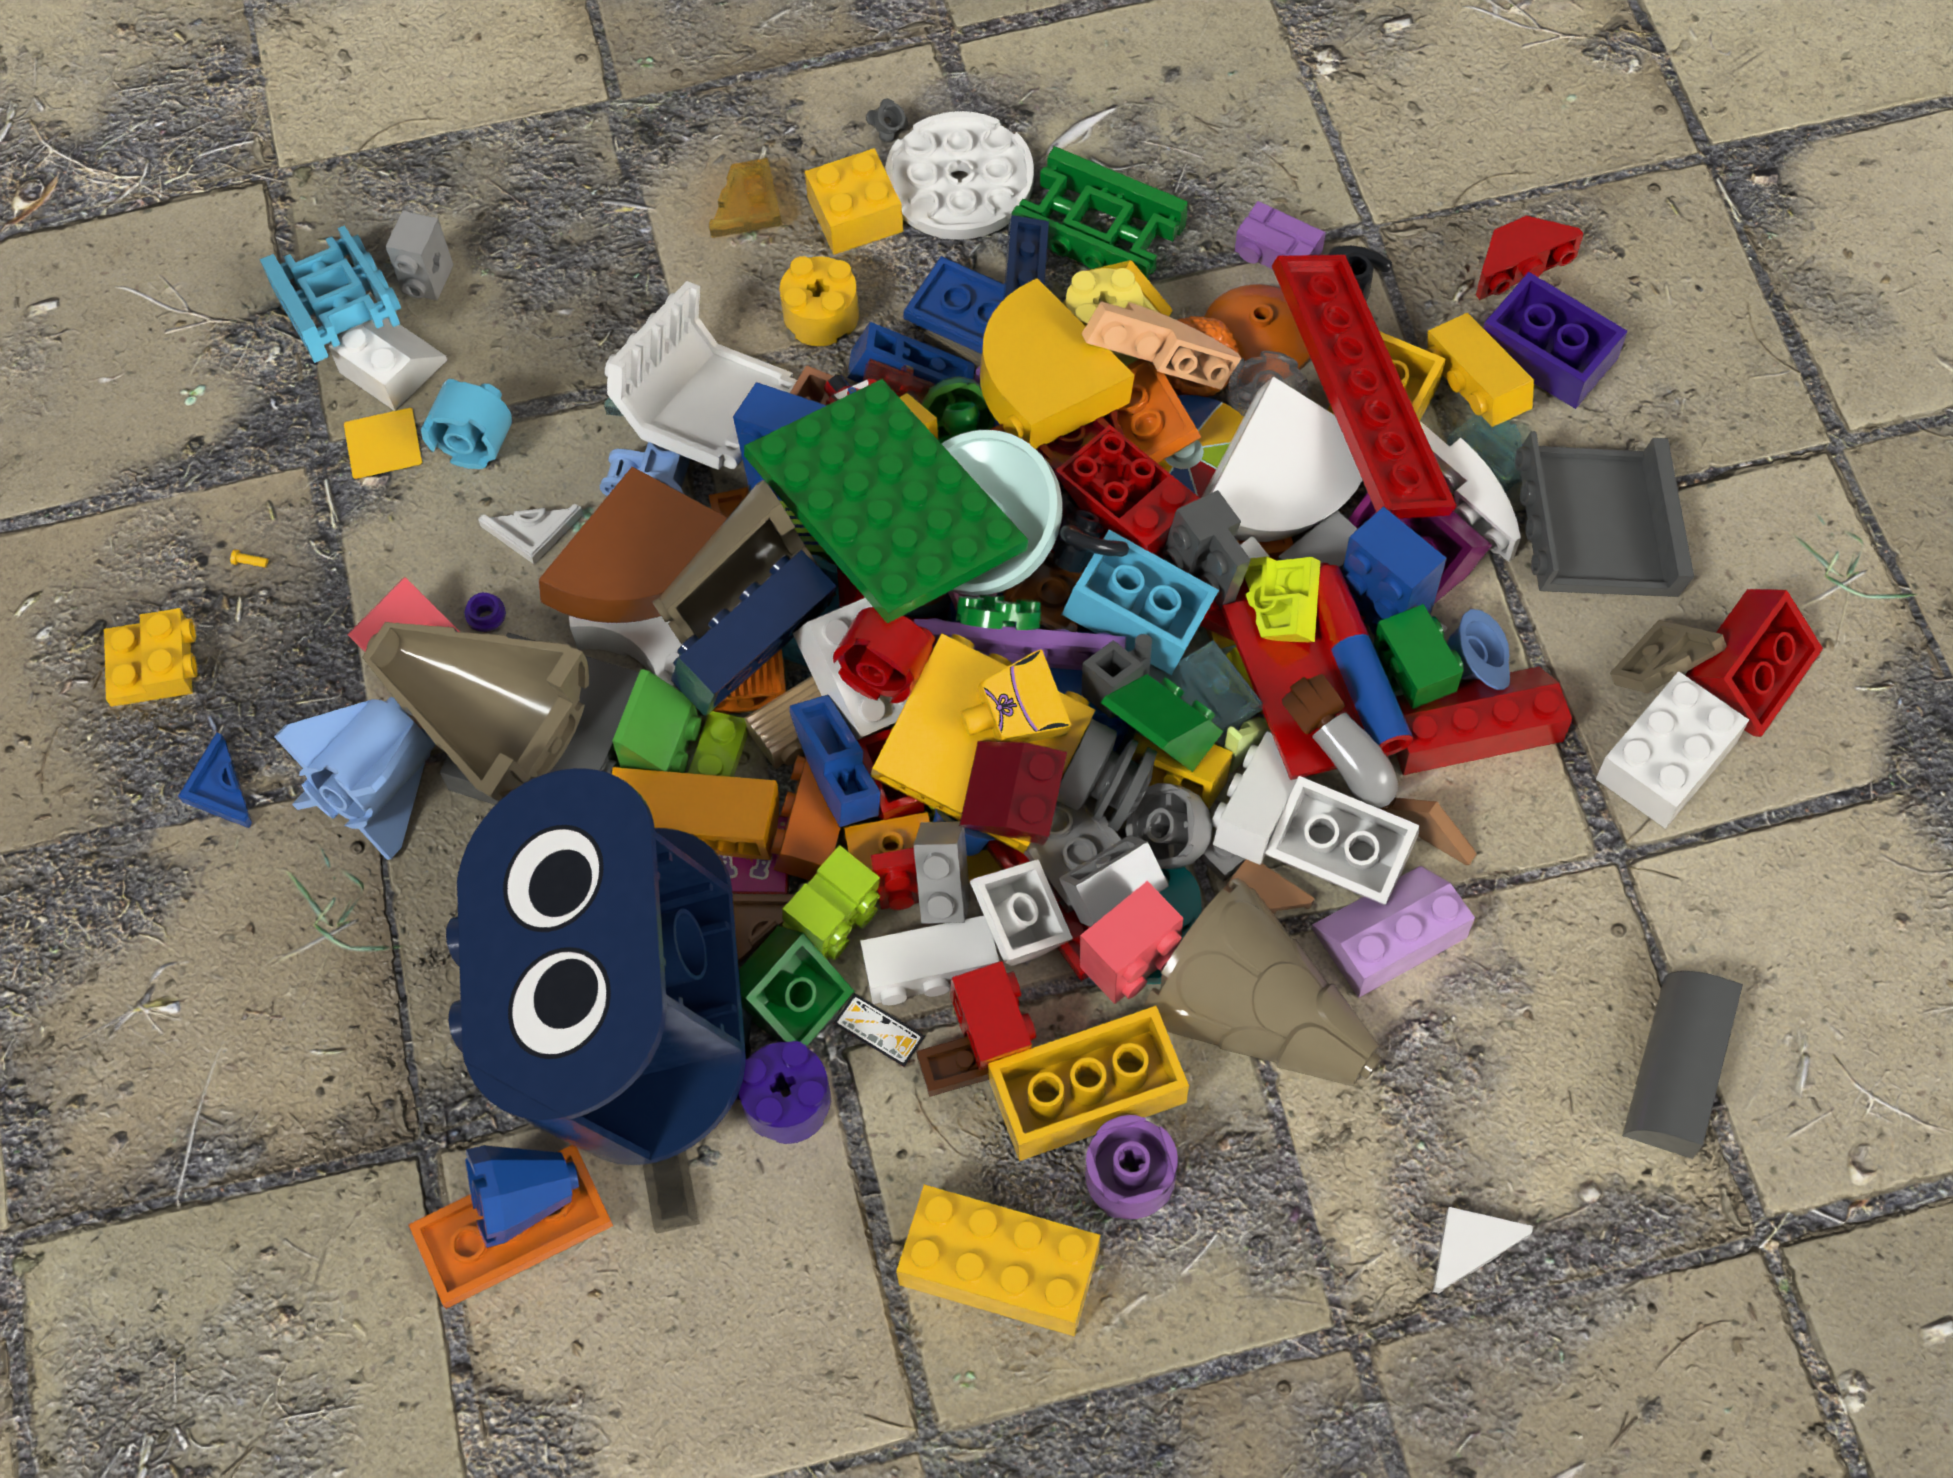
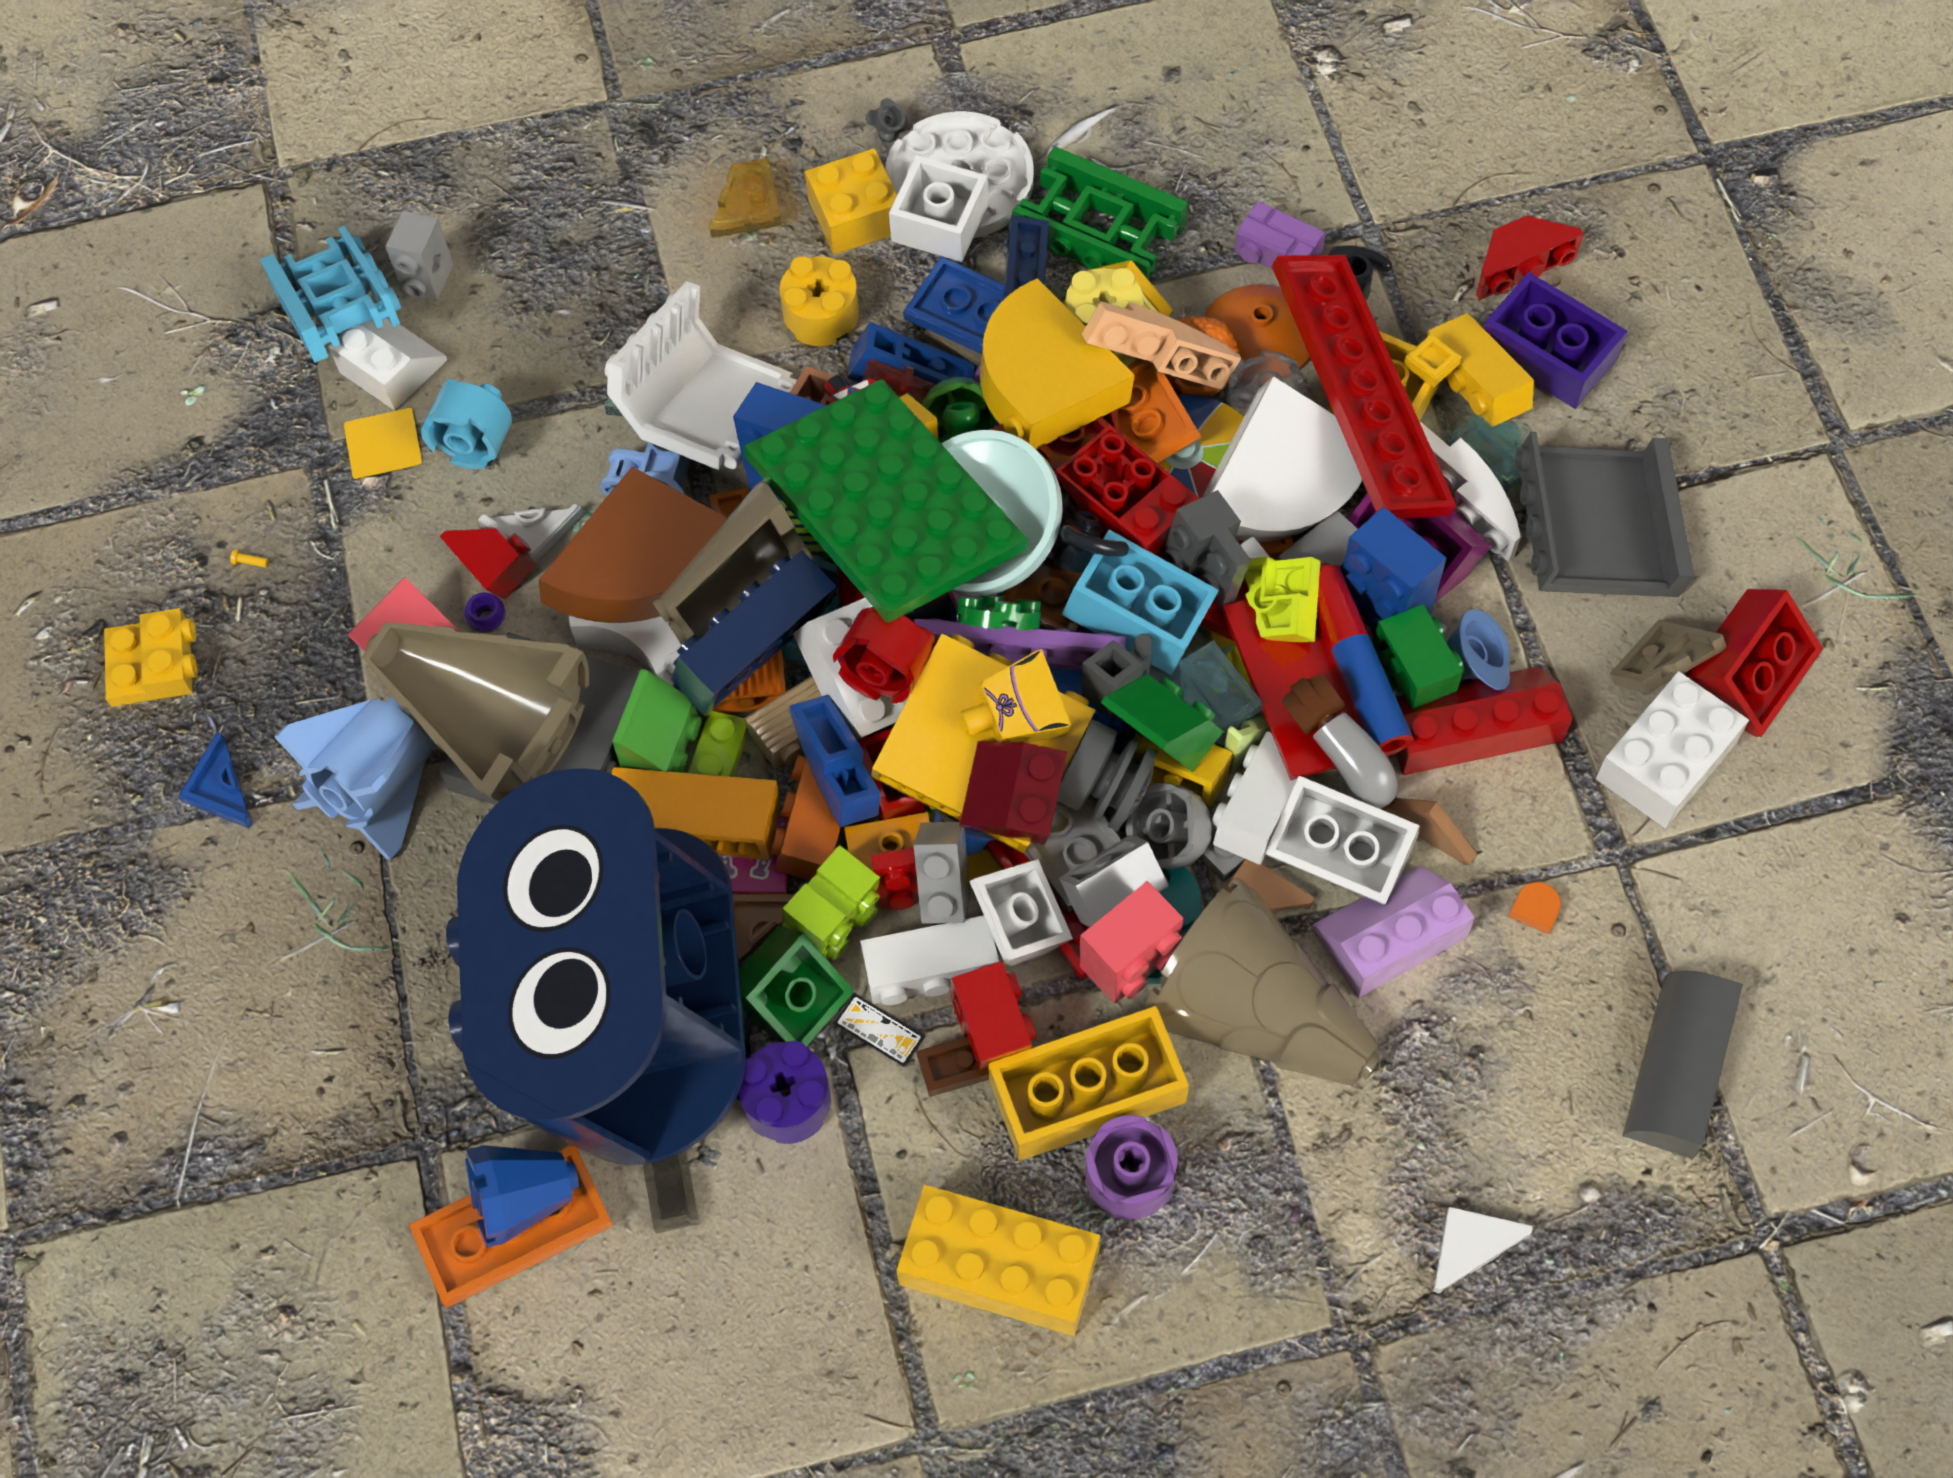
(492, 557): none -> red slope
(939, 208): none -> white brick
(1432, 360): none -> yellow tile
(1537, 906): none -> orange tile

